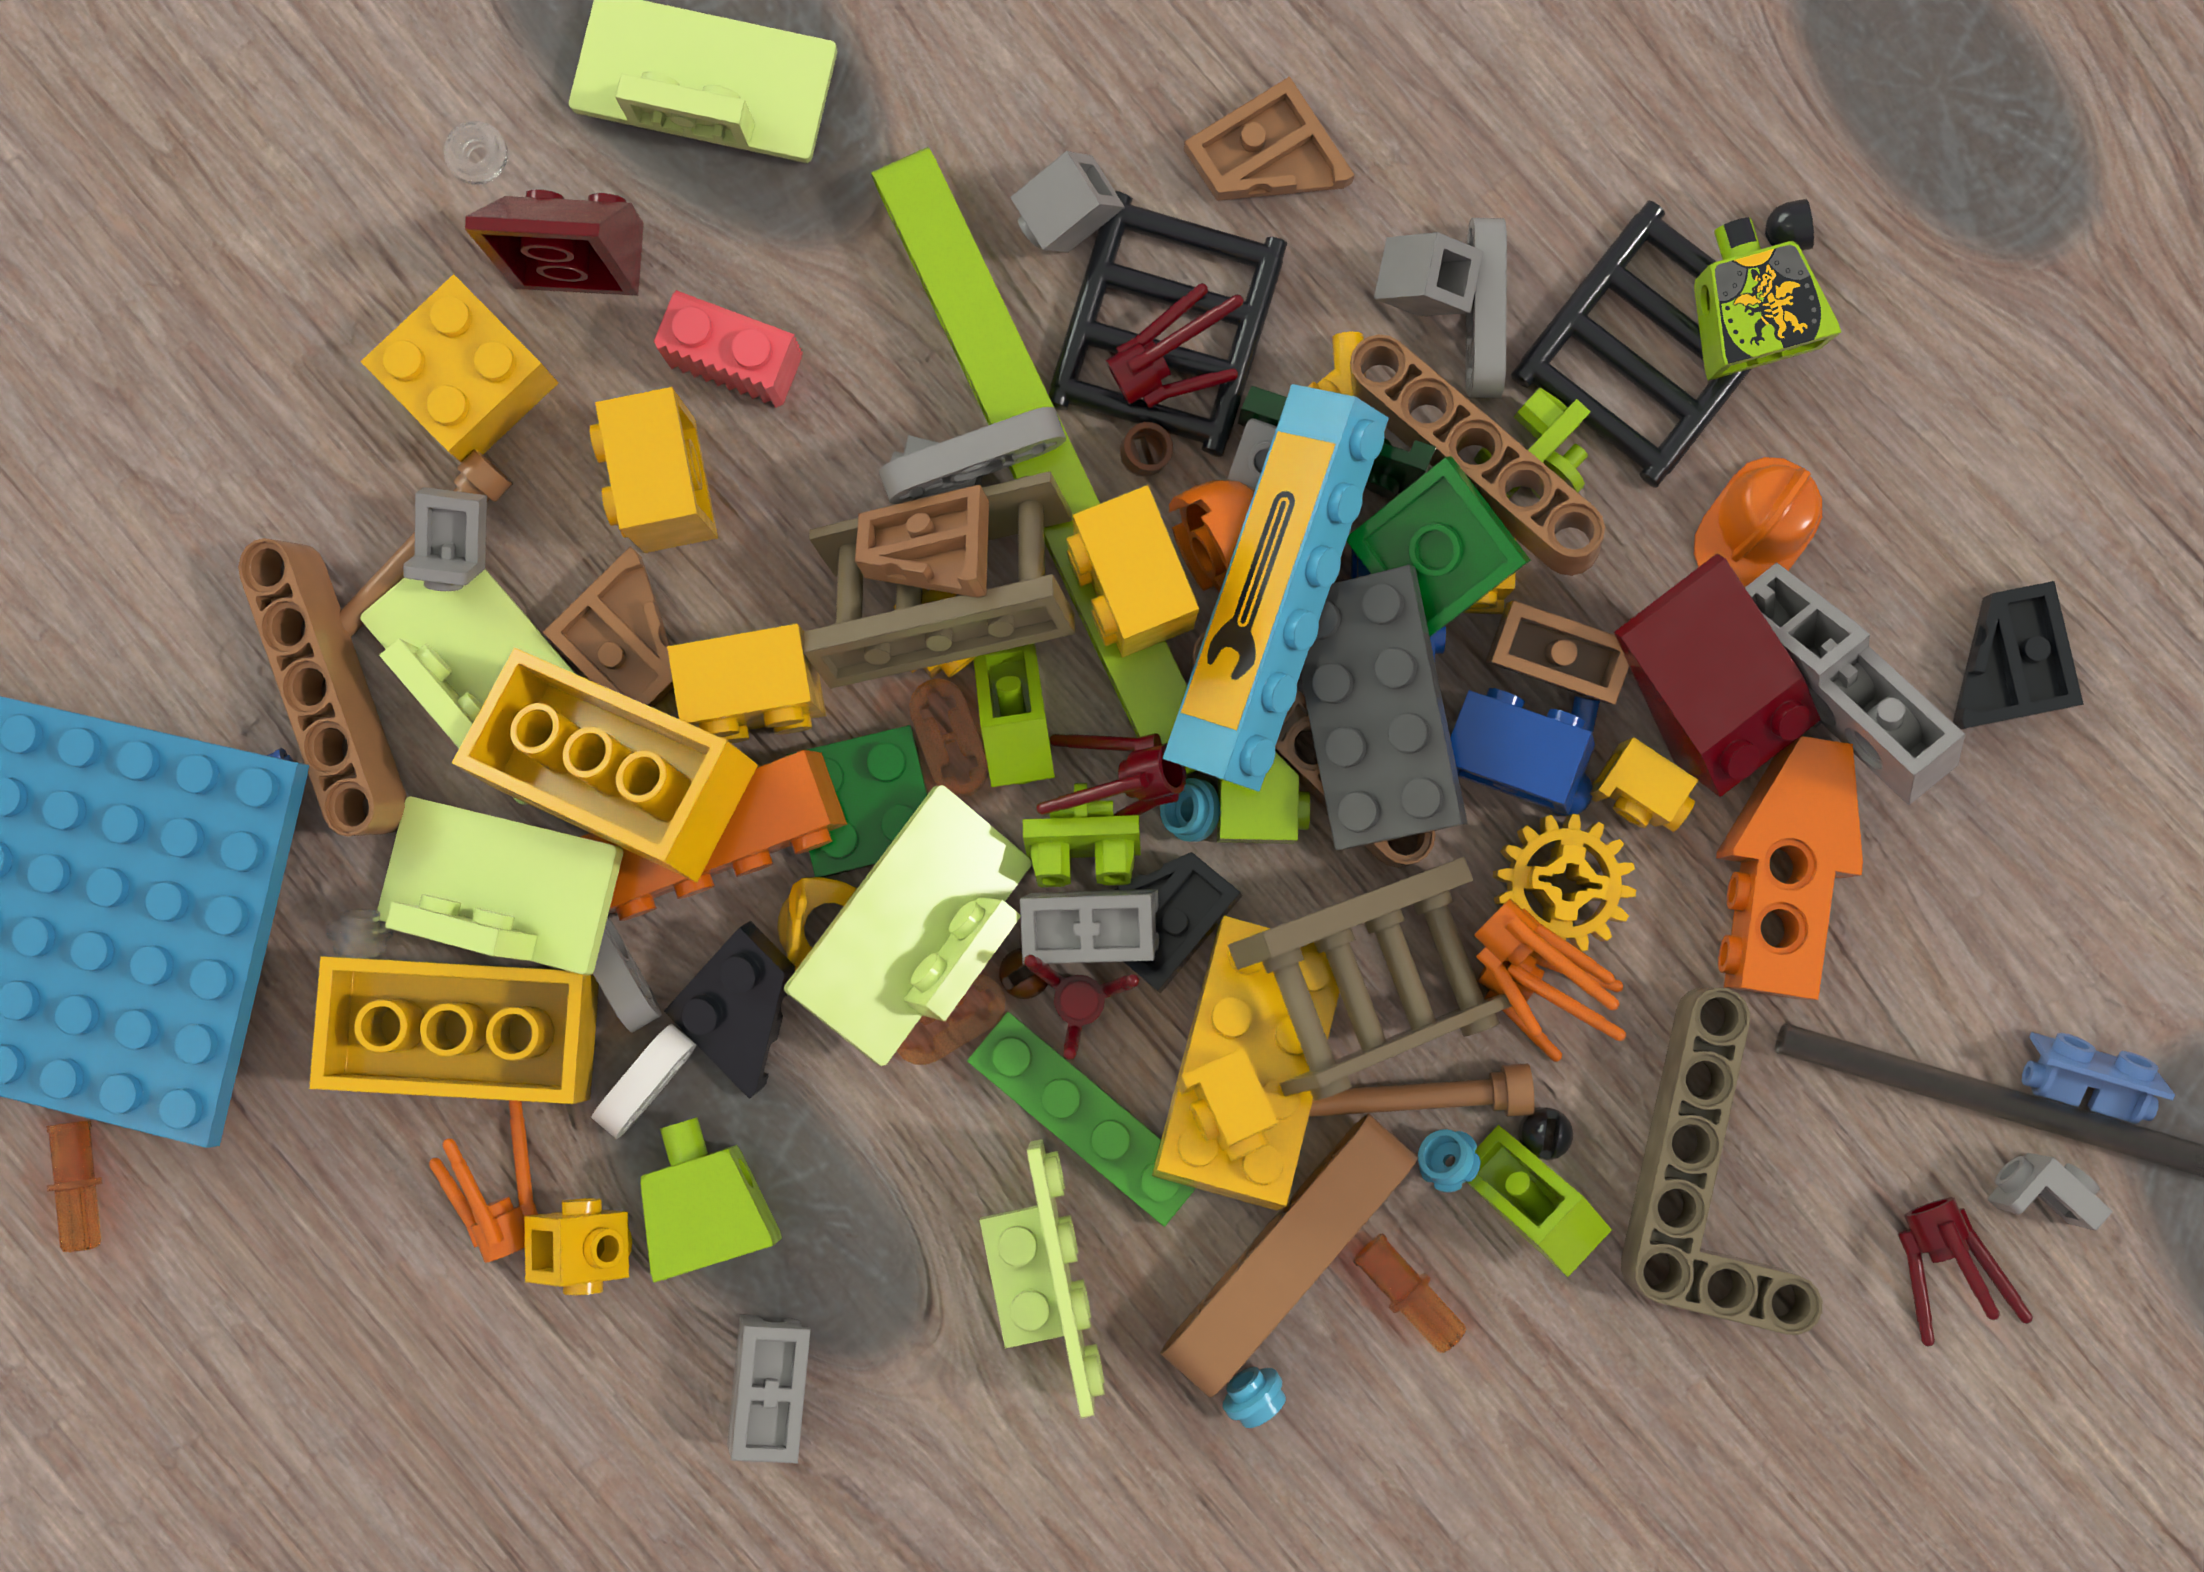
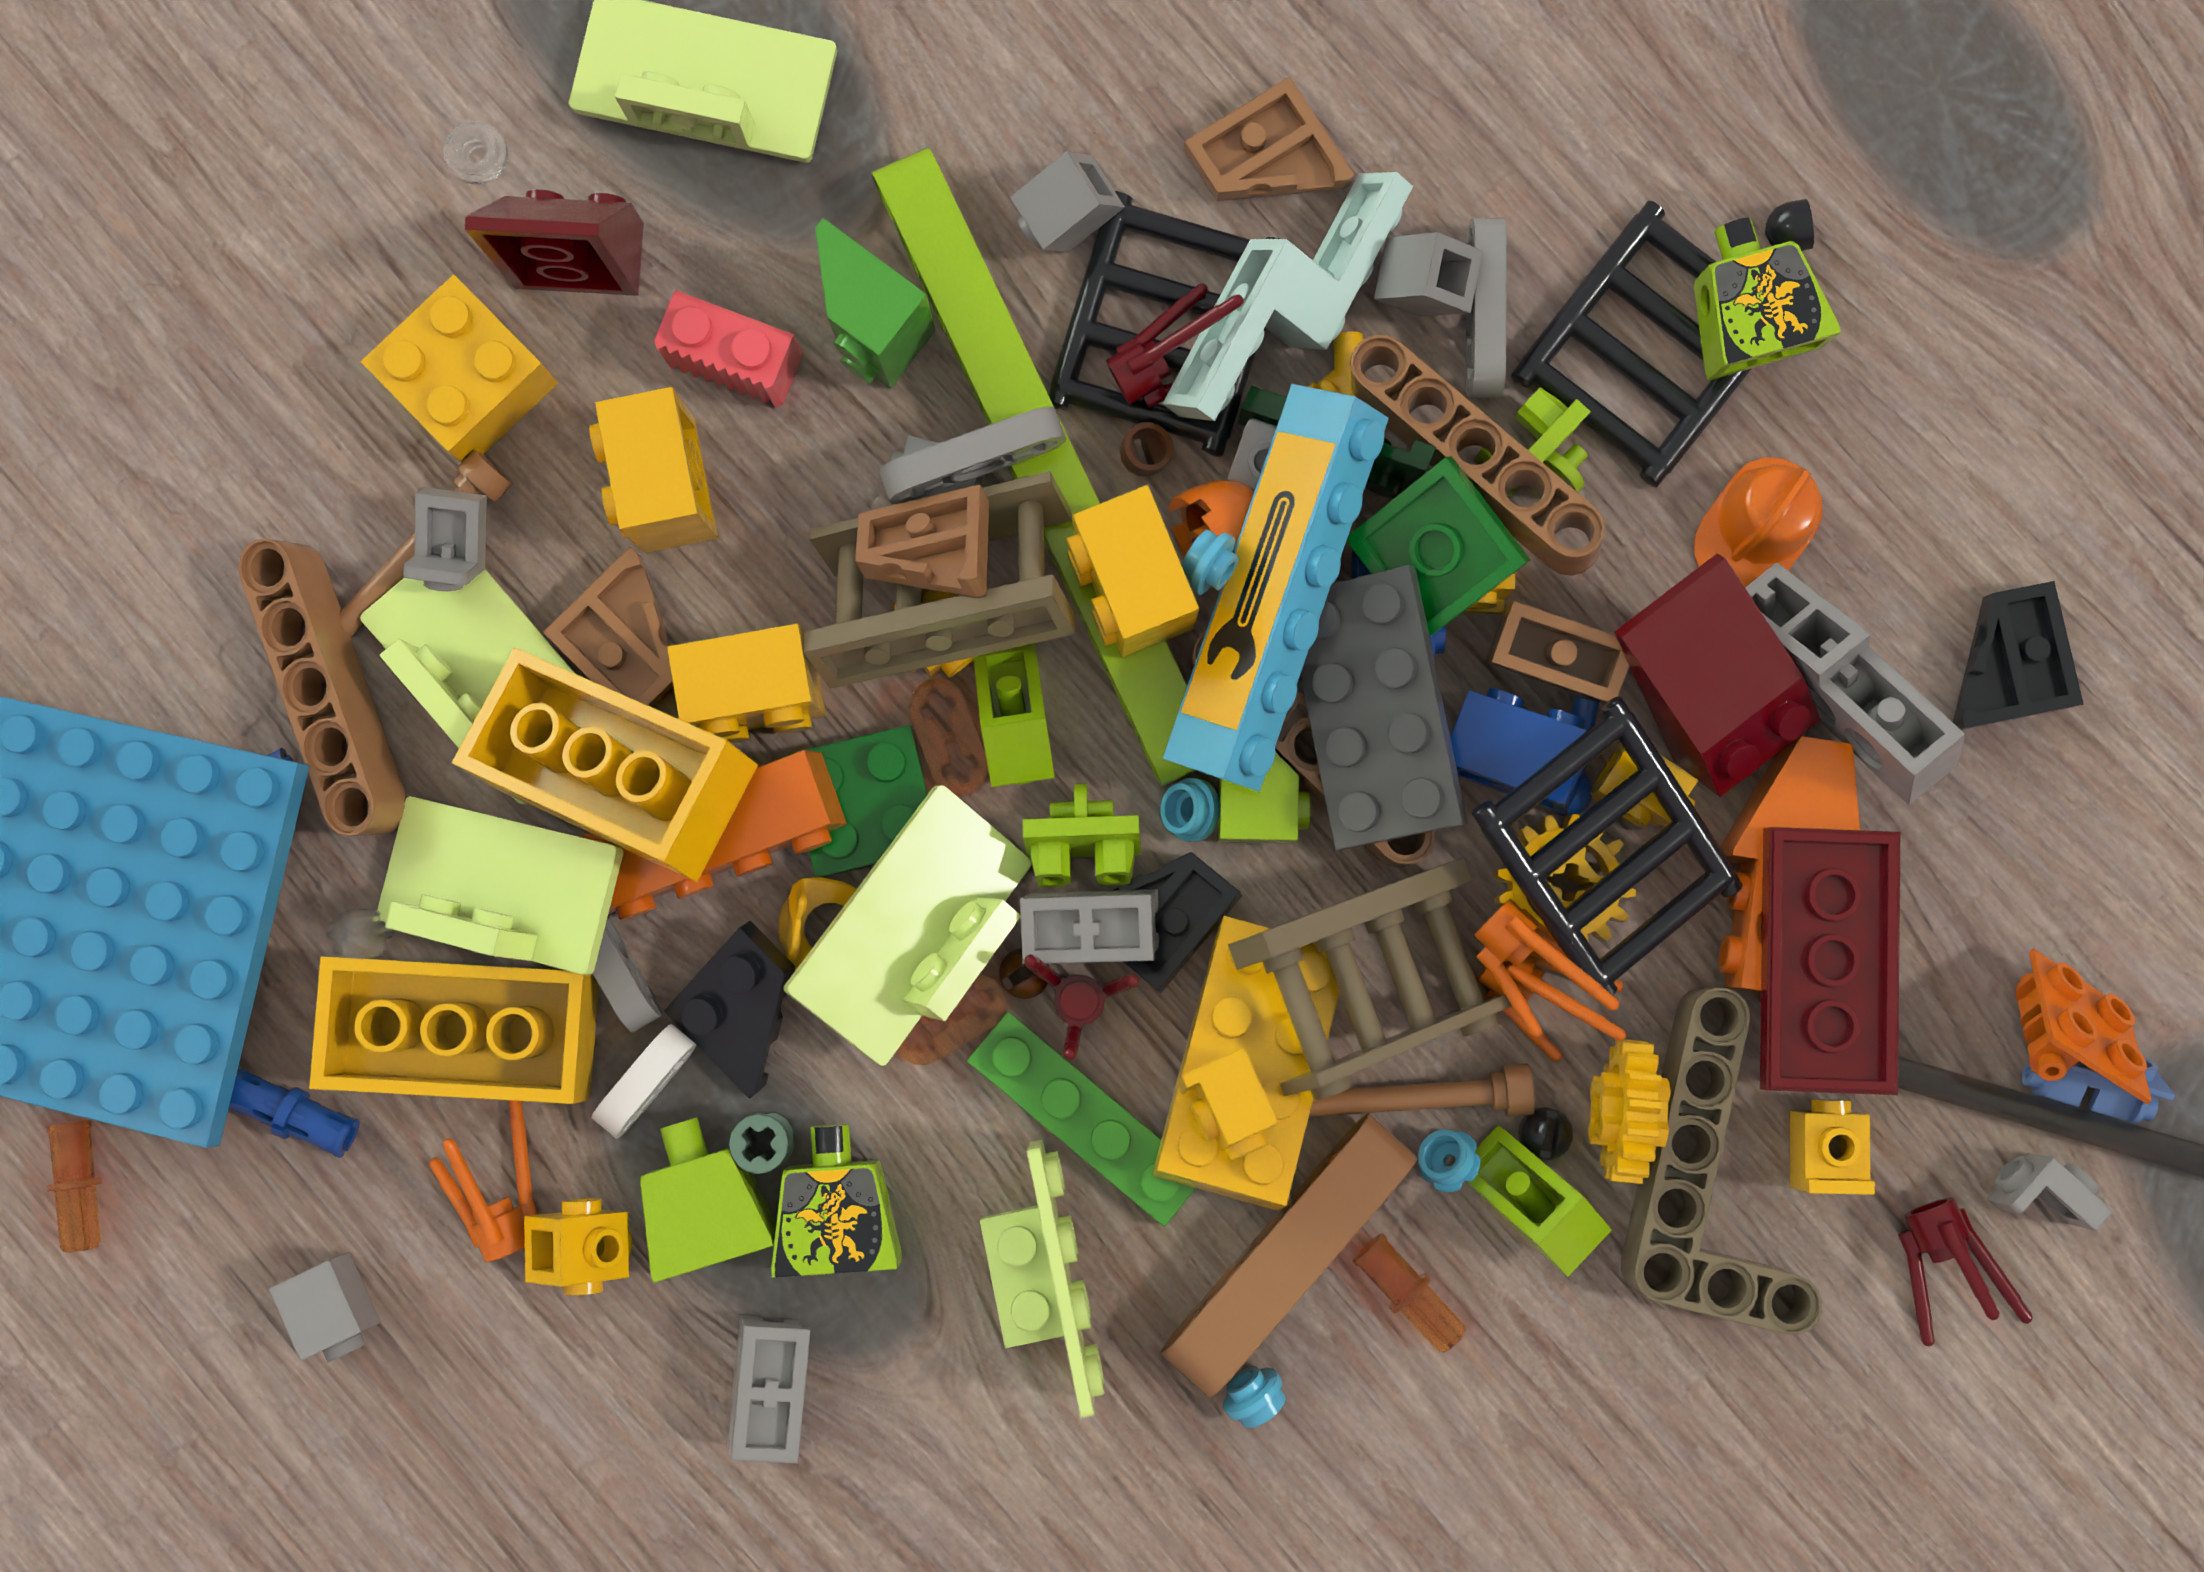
(293, 1113): none -> blue pin
(326, 1309): none -> light grey brick
(742, 1141): none -> sand green bush
(834, 1212): none -> torso
(871, 309): none -> bright green slope
(1140, 776): dark red plant -> none
(1210, 561): none -> medium azure plate
(1289, 295): none -> light aqua bracket
(1629, 1111): none -> yellow gear
(1686, 828): none -> black bar
(1810, 1160): none -> yellow brick
(1830, 961): none -> dark red tile
(2076, 1023): none -> orange hinge

